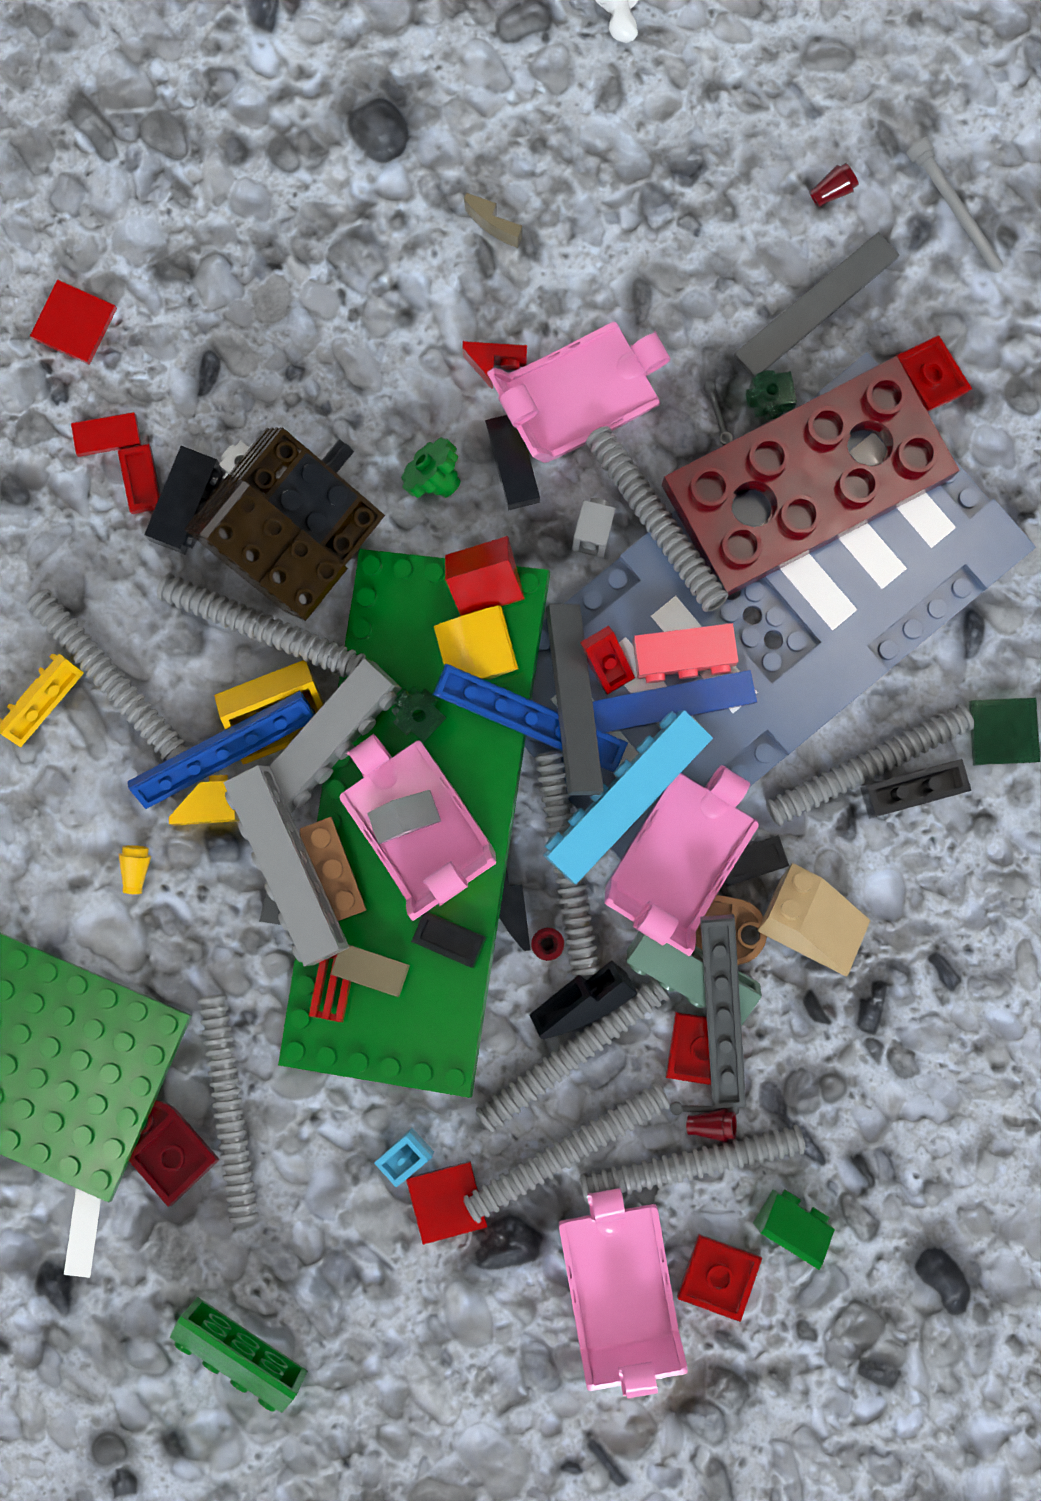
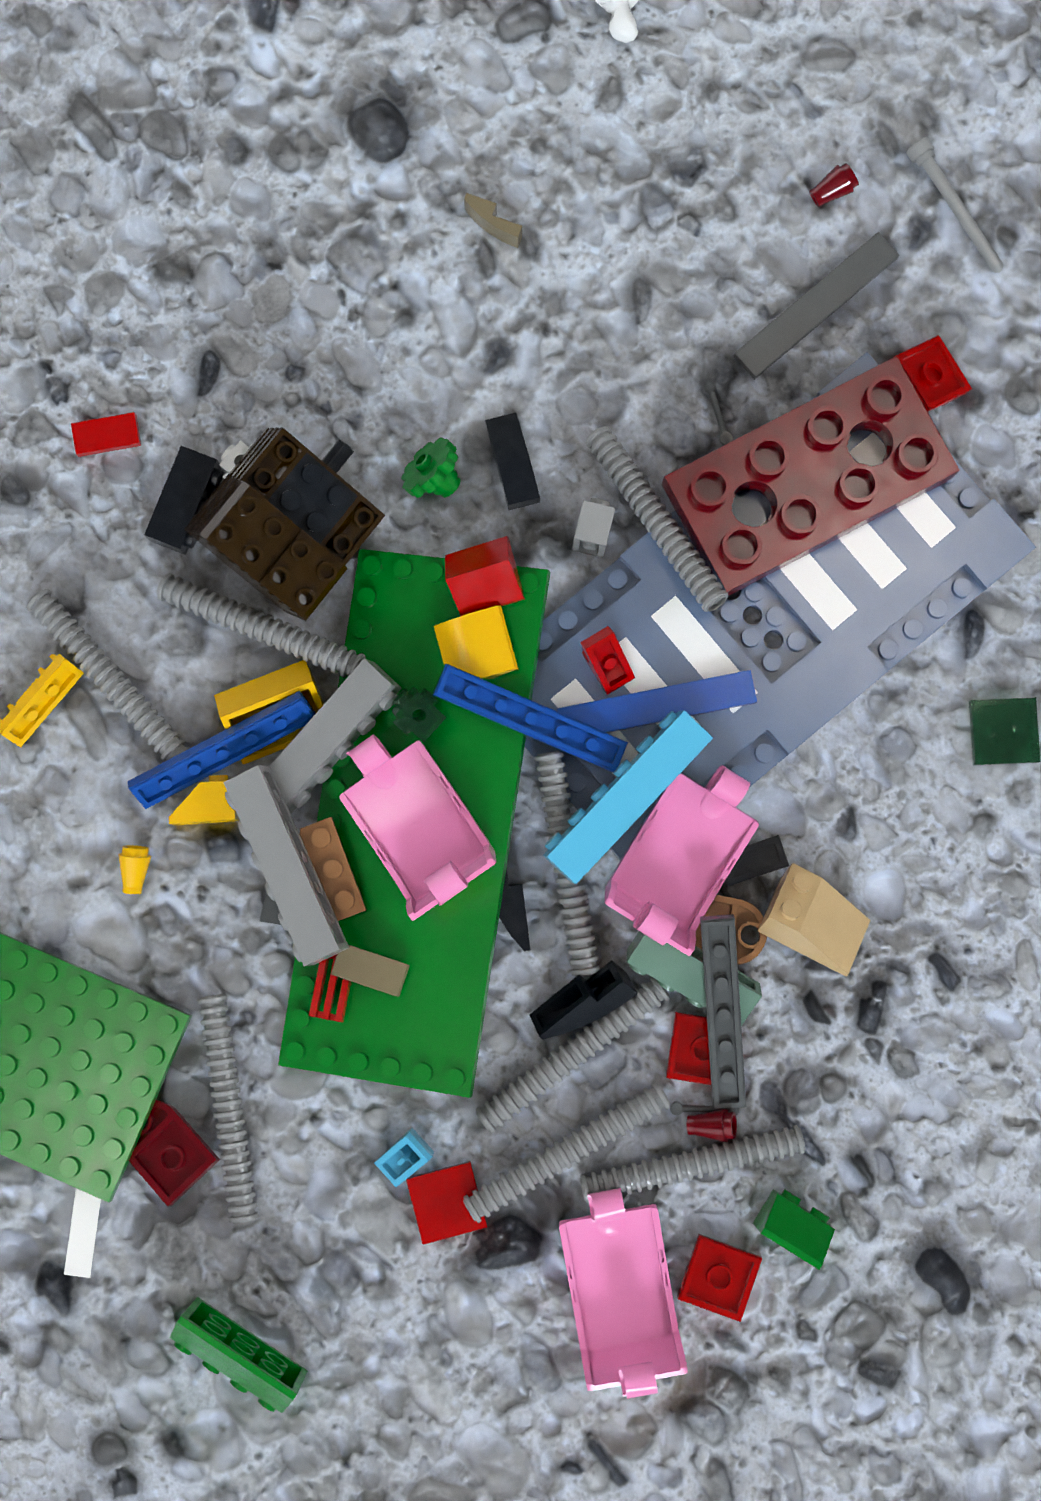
(73, 322): red tile -> none
(139, 478): red tile -> none
(403, 816): light grey slope -> none
(449, 939): black tile -> none
(486, 355): red slope -> none
(553, 953): dark red cone -> none
(574, 700): dark grey tile -> none
(580, 389): bright pink panel -> none
(685, 652): coral brick -> none
(771, 394): clear green brick -> none
(870, 764): light grey piece -> none
(915, 788): black brick -> none

